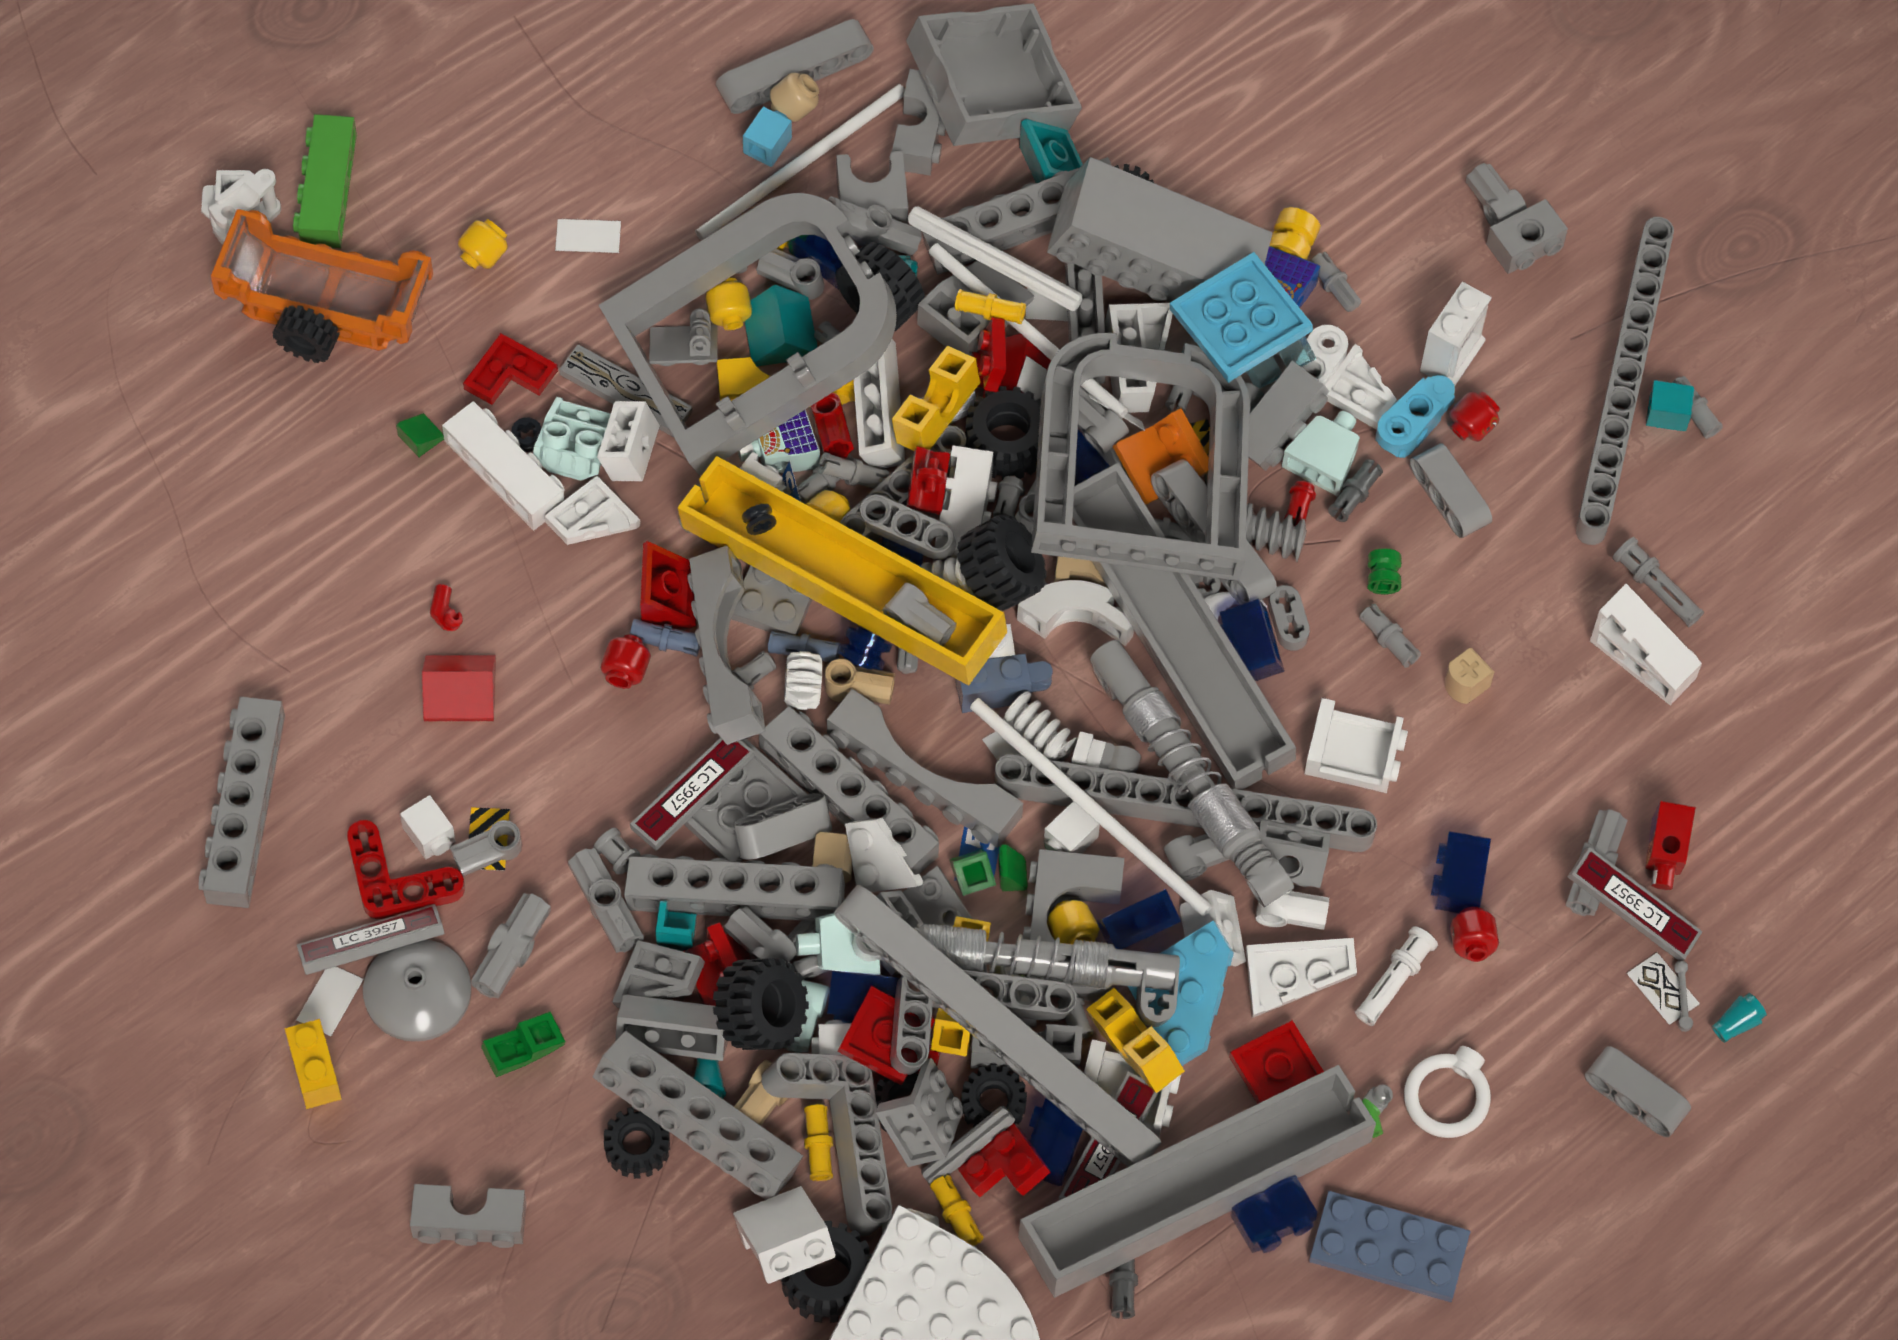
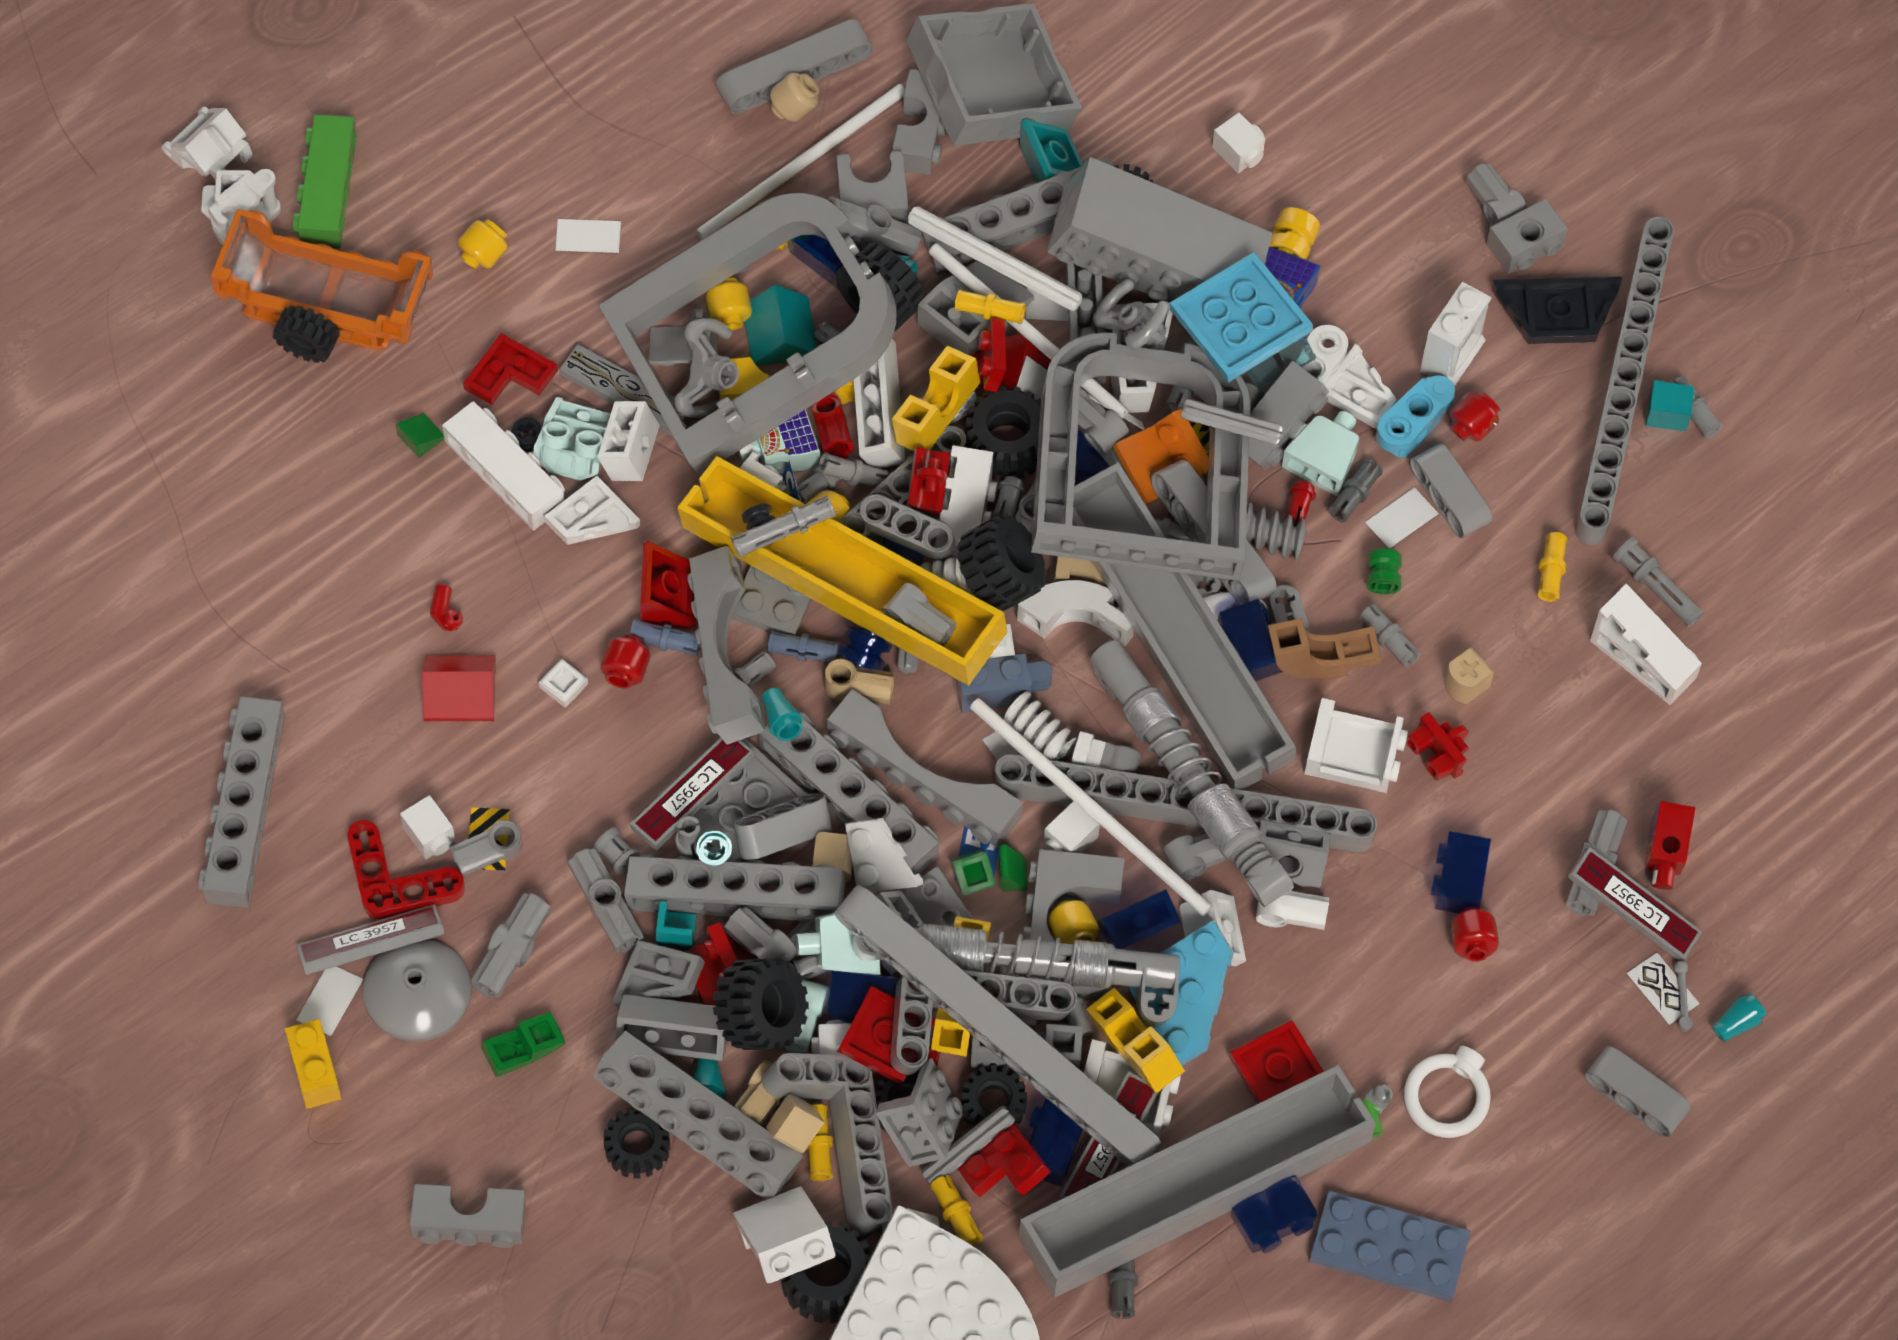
(209, 142): none -> white piece
(563, 683): none -> white tile
(688, 841): none -> light grey pin
(707, 369): none -> light grey piece
(714, 855): none -> cone
(767, 136): medium azure brick -> none
(782, 717): none -> teal cone
(790, 271): light grey piece -> none
(790, 523): none -> light grey pin
(795, 1123): none -> tan piece
(803, 680): white gear -> none
(1134, 319): none -> light grey piece
(1232, 421): none -> light grey axle
(1239, 143): none -> white brick
(1296, 969): white wing -> none
(1322, 656): none -> medium nougat arch
(1335, 282): light grey axle -> none
(1401, 517): none -> white sticker
(1404, 964): white pin -> none
(1444, 742): none -> red hips
(1552, 566): none -> yellow pin
(1558, 307): none -> black wing

